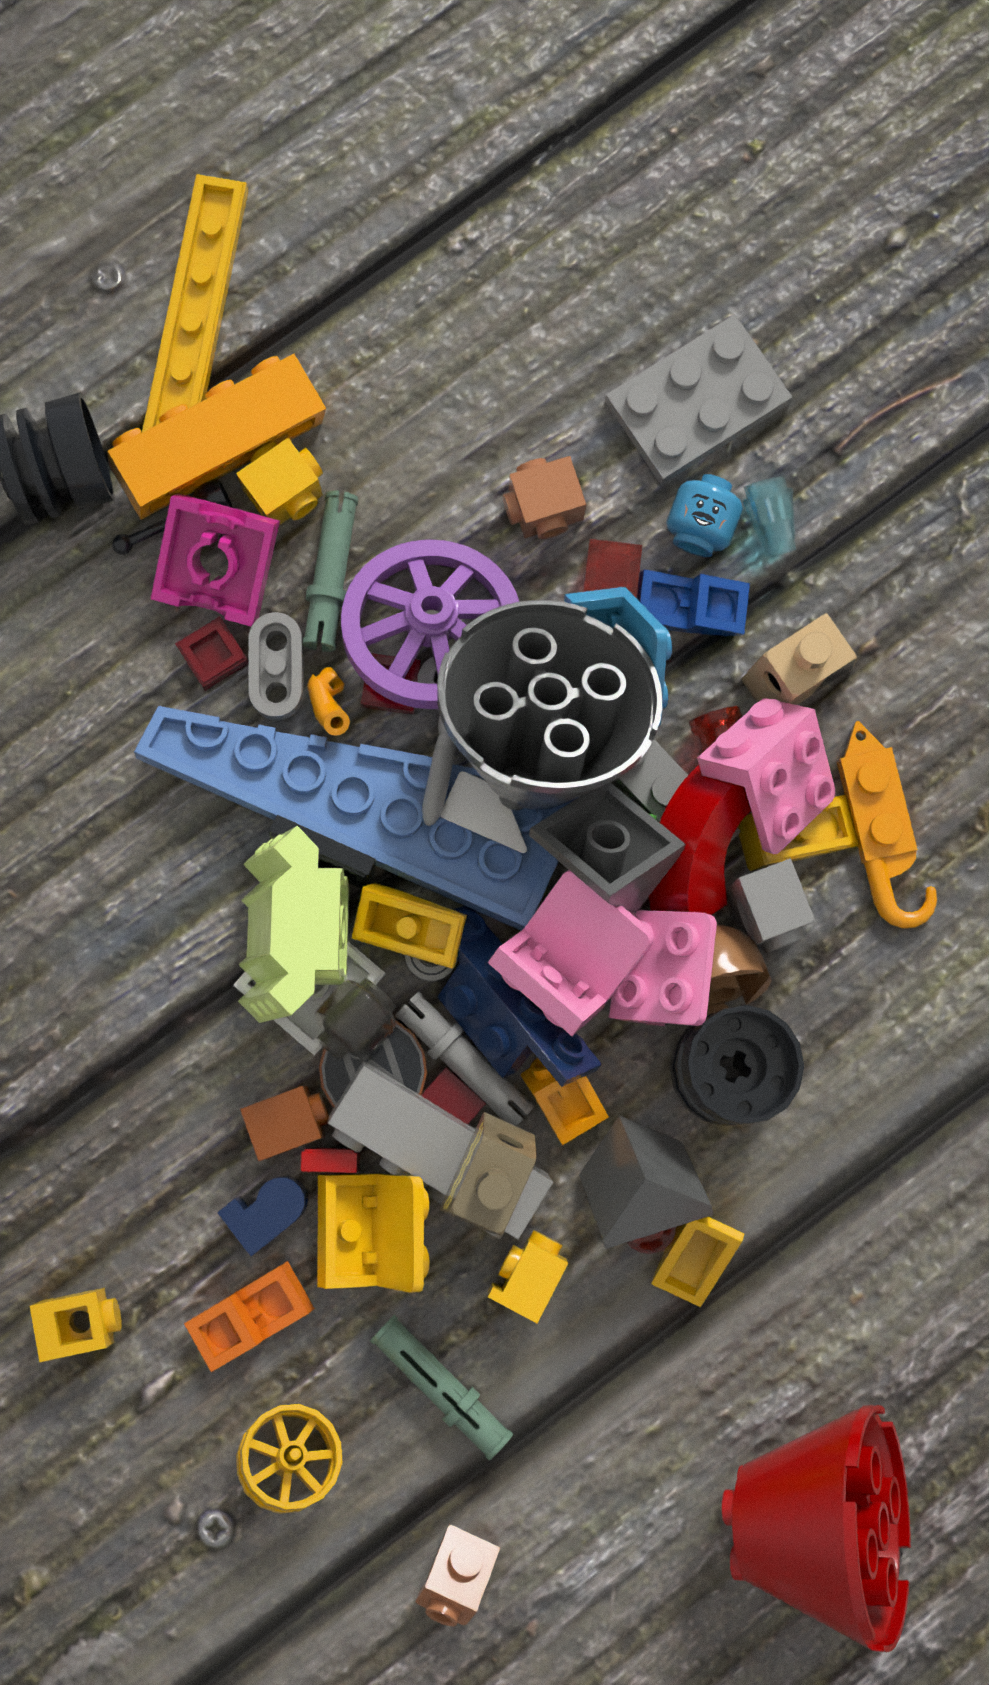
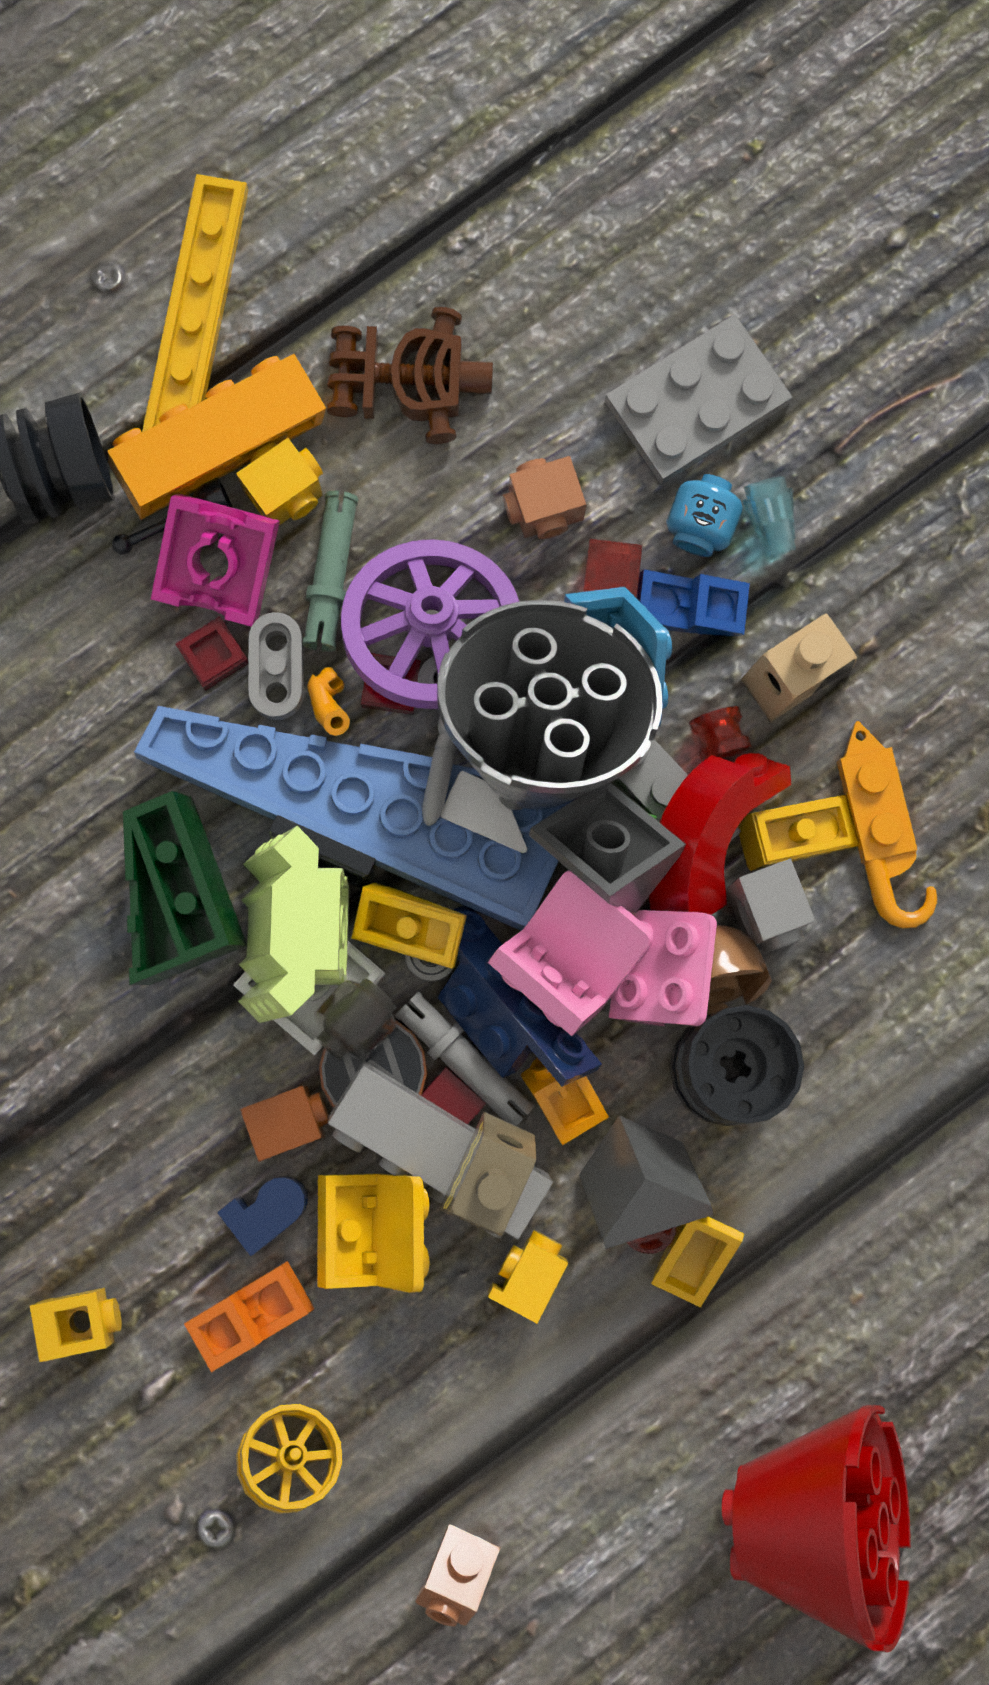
(175, 891): none -> dark green wedge
(330, 1160): red tile -> none
(442, 1388): sand green pin -> none
(459, 376): none -> reddish brown piece
(780, 763): bright pink bracket -> none

